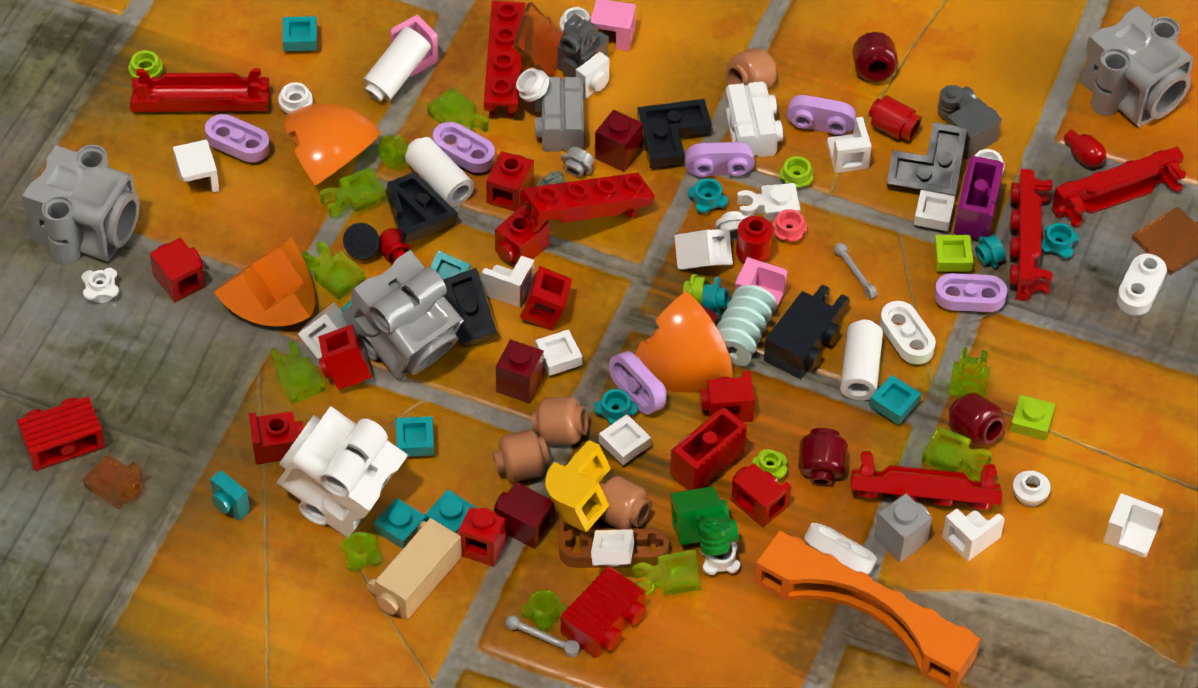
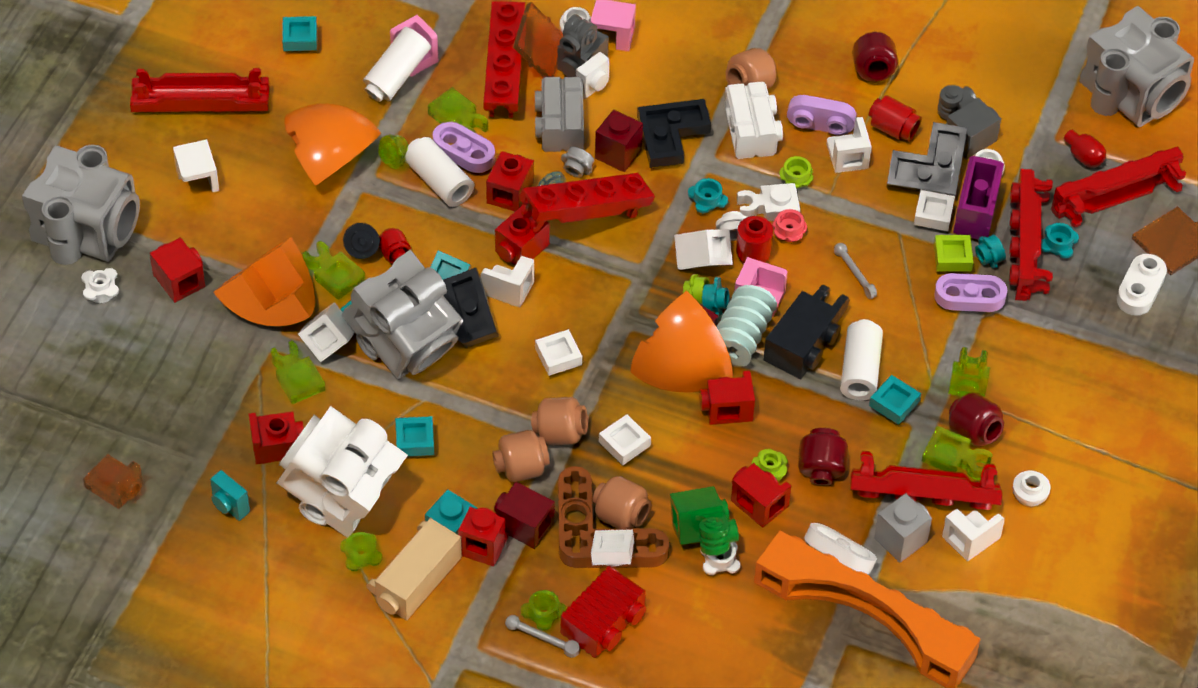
(60, 432): red brick -> none
(145, 60): lime plate -> none
(241, 138): lavender plate -> none
(294, 97): white plate -> none
(344, 357): red brick -> none
(355, 190): clear neon green plate -> none
(399, 523): teal plate -> none
(417, 208): black wing -> none
(519, 371): dark red brick -> none
(532, 84): white plate -> none
(546, 298): red brick -> none
(577, 488): yellow brick -> none
(612, 399): teal plate -> none
(638, 381): lavender plate -> none
(674, 573): clear neon green plate -> none
(708, 449): red brick -> none
(719, 159): lavender plate -> none
(909, 335): white plate -> none
(1032, 417): lime plate -> none
(1133, 525): white panel -> none

